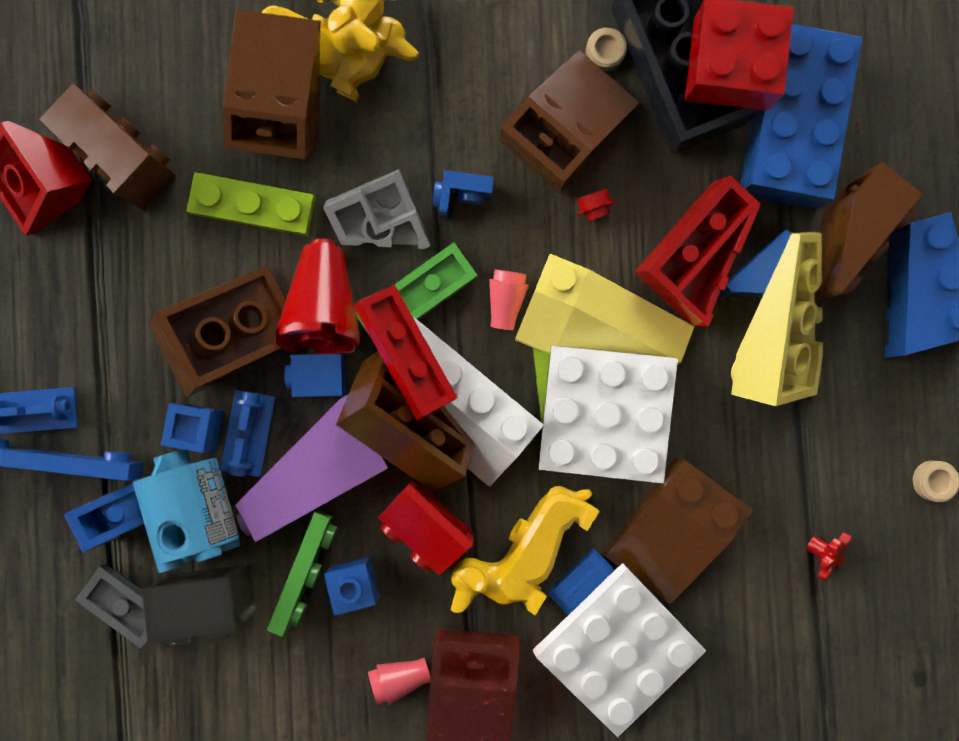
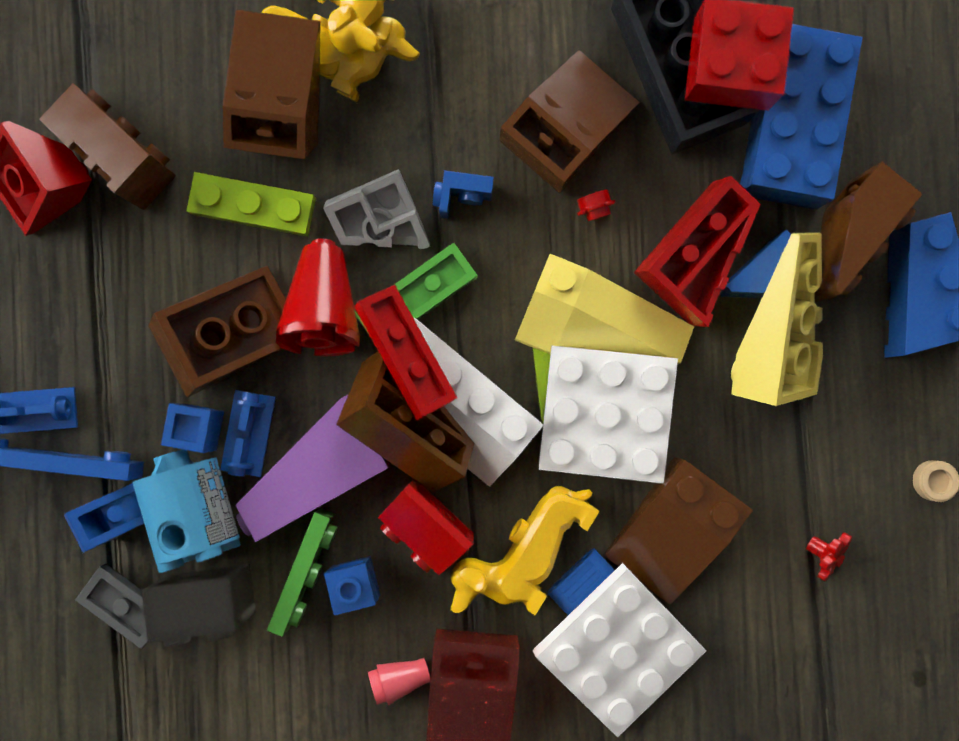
(317, 375): blue brick -> none
(506, 298): coral cone -> none
(606, 48): tan tile -> none

